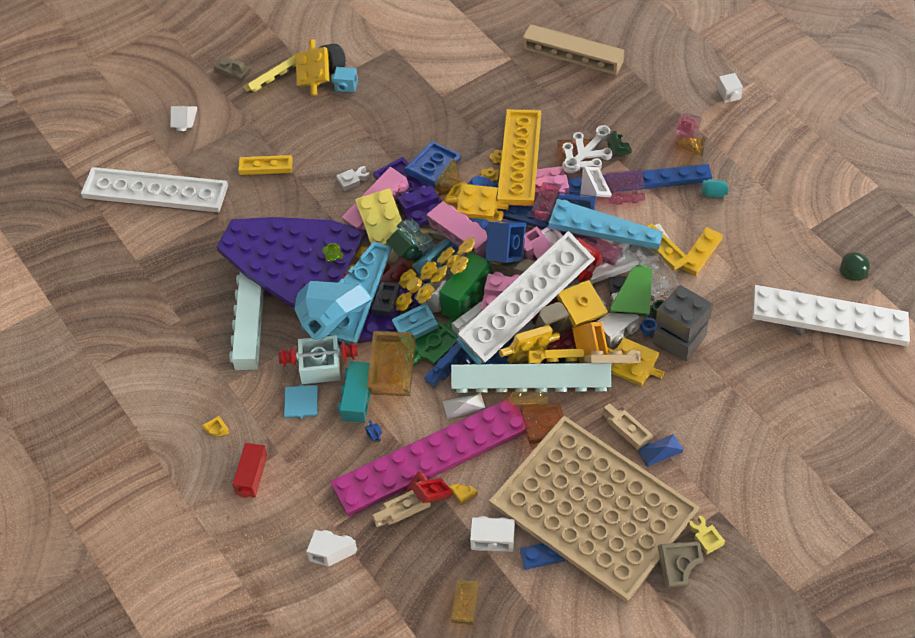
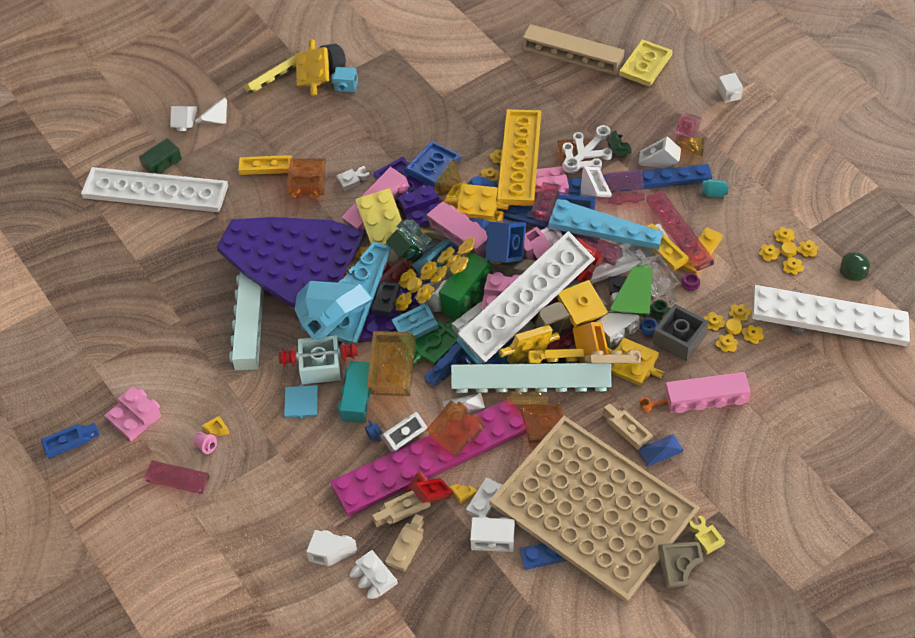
(68, 439): none -> blue hinge
(133, 413): none -> bright pink plate
(160, 157): none -> dark green brick
(177, 477): none -> clear pink plate
(205, 442): none -> bright pink hose
(215, 114): none -> white slope
(232, 68): dark tan hinge -> none
(250, 470): red brick -> none
(306, 177): none -> clear orange plate
(332, 252): clear neon green plate -> none
(375, 575): none -> white plate
(404, 432): none -> white brick
(406, 544): none -> tan hinge
(455, 427): none -> clear orange plate
(465, 602): clear yellow plate -> none
(479, 504): none -> white plate
(645, 63): none -> light yellow plate
(645, 400): none -> orange hand
(660, 154): none -> white slope
(680, 230): none -> clear pink plate
(684, 313): dark grey brick -> none
(690, 282): none -> magenta plate
(707, 392): none -> bright pink brick
(734, 326): none -> yellow plant
(788, 249): none -> yellow plant

